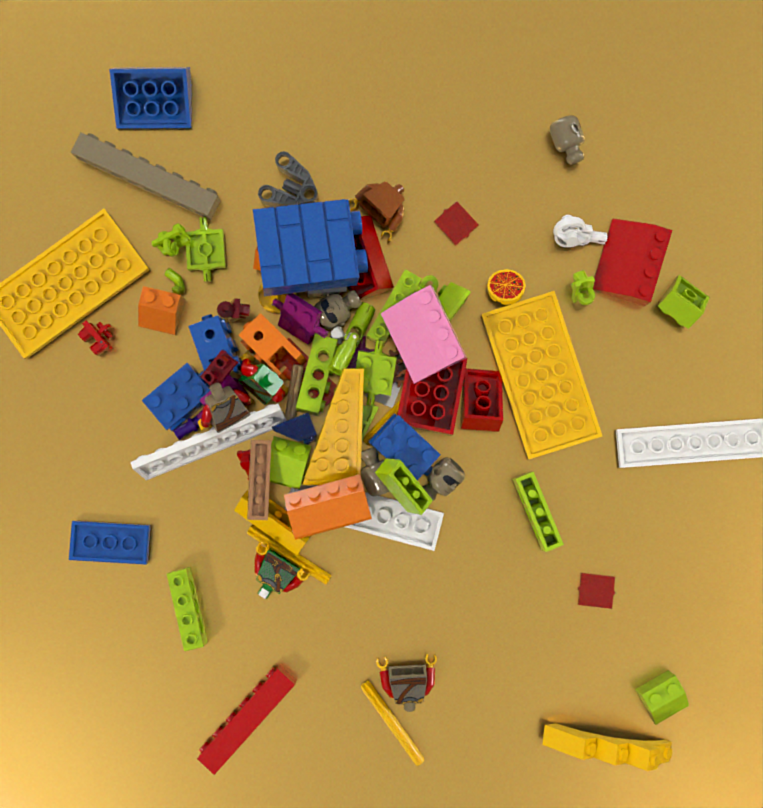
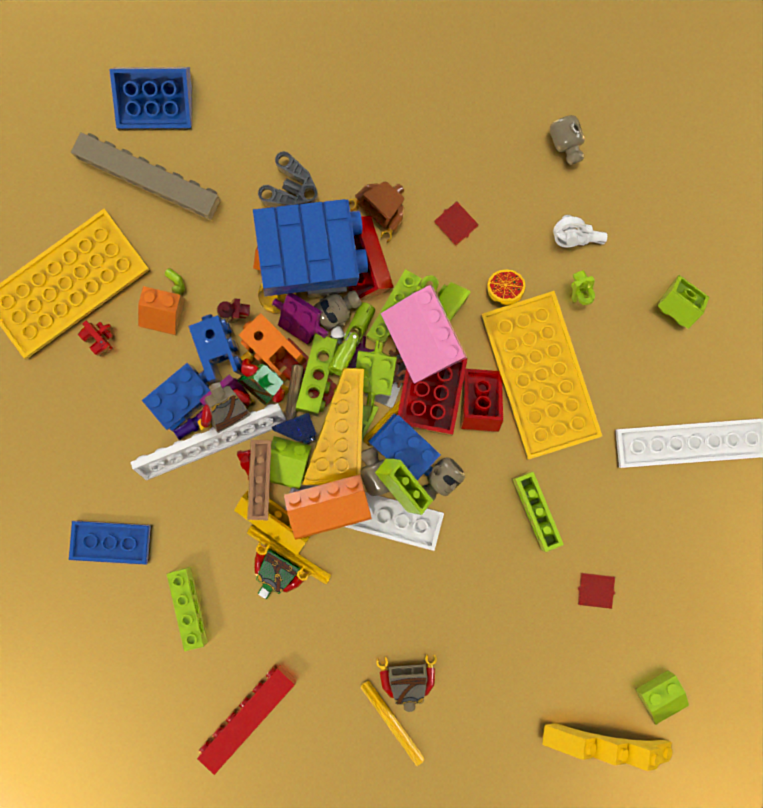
(164, 238): lime hips -> none
(206, 249): lime plate -> none
(219, 368): dark red hips -> none
(631, 260): red slope -> none

